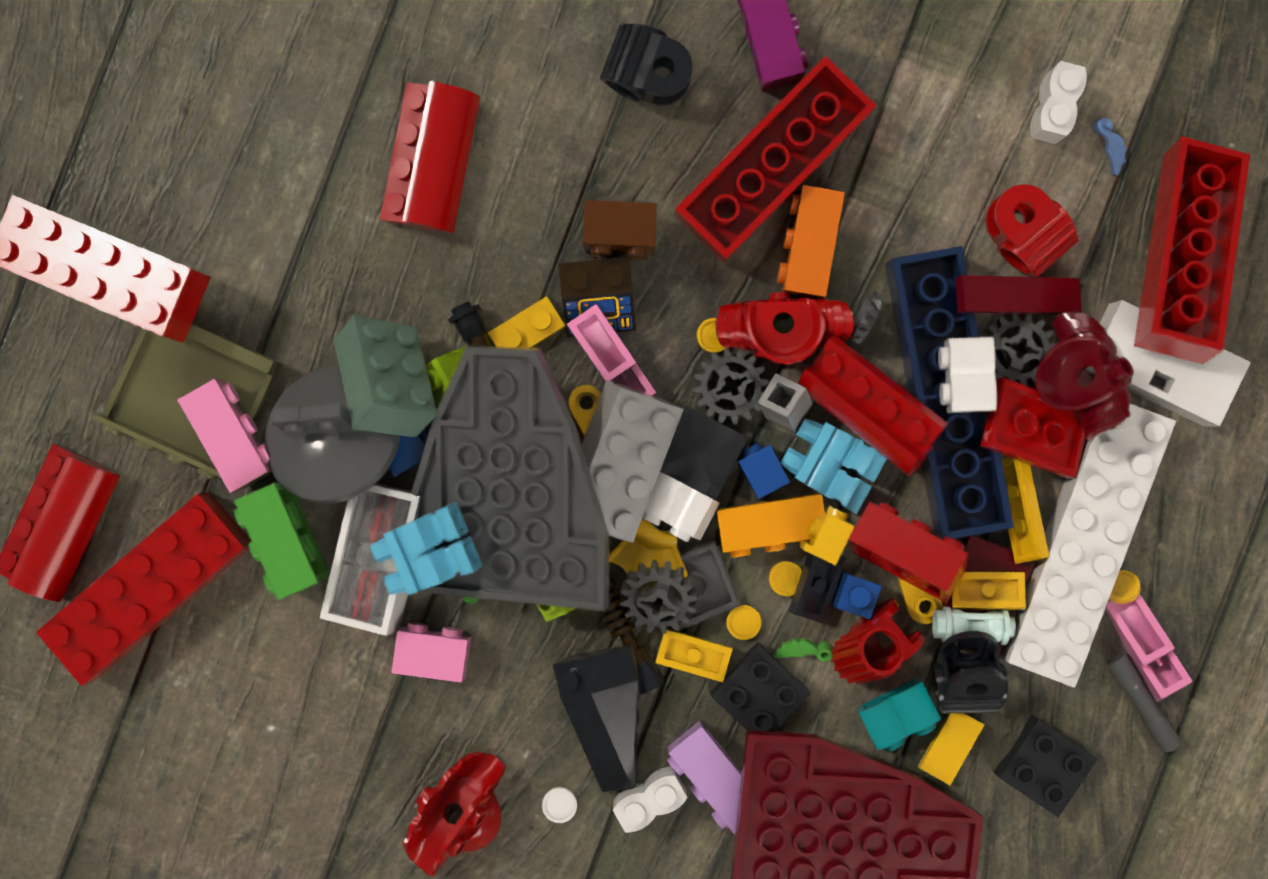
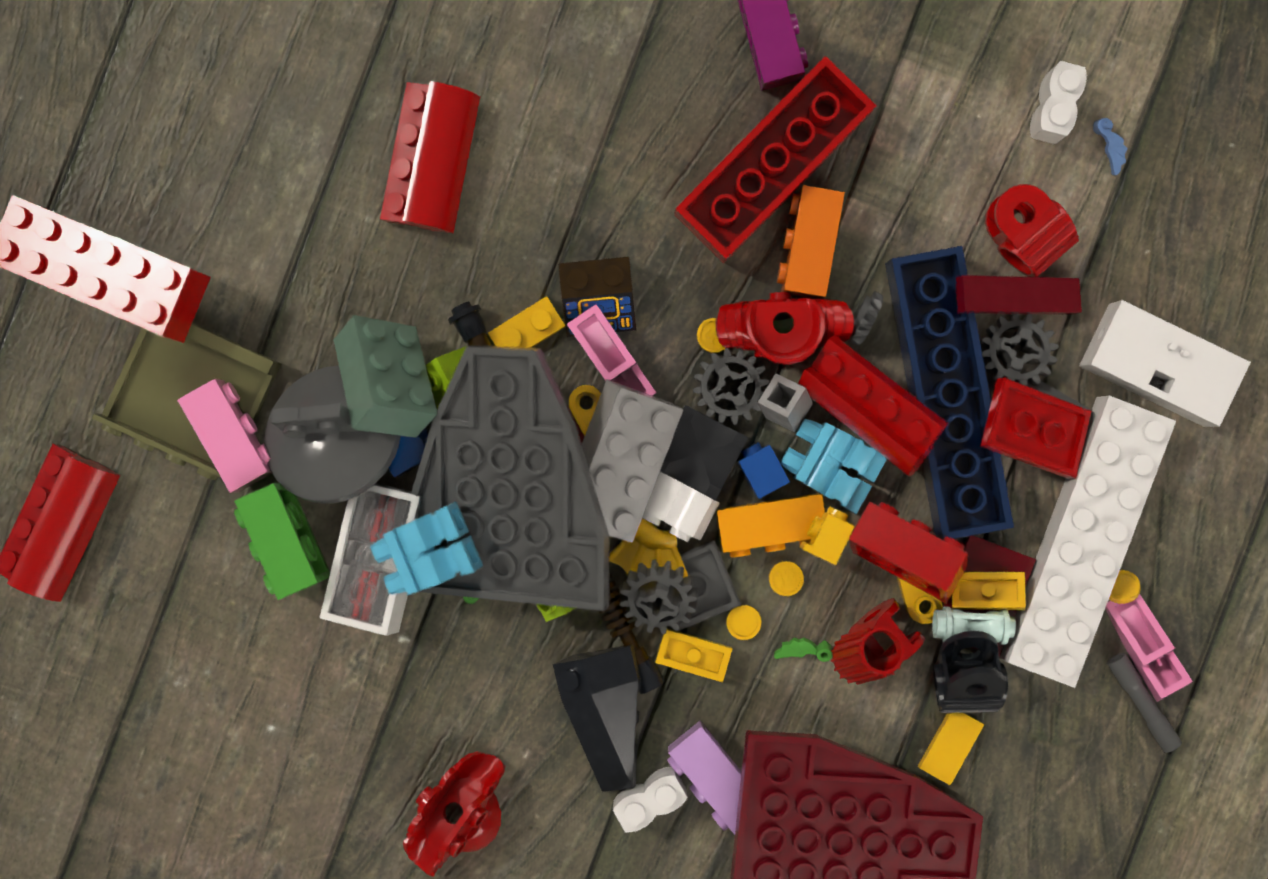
(144, 588): red brick -> none
(431, 653): bright pink brick -> none
(559, 804): white piece -> none
(619, 229): reddish brown brick -> none
(635, 58): black piece -> none
(760, 691): black brick -> none
(816, 588): black plate -> none
(856, 595): blue brick -> none
(899, 714): teal brick -> none
(969, 374): white brick -> none
(1028, 534): yellow tile -> none
(1045, 766): black brick -> none
(1068, 386): dark red piece -> none
(1192, 251): red brick -> none

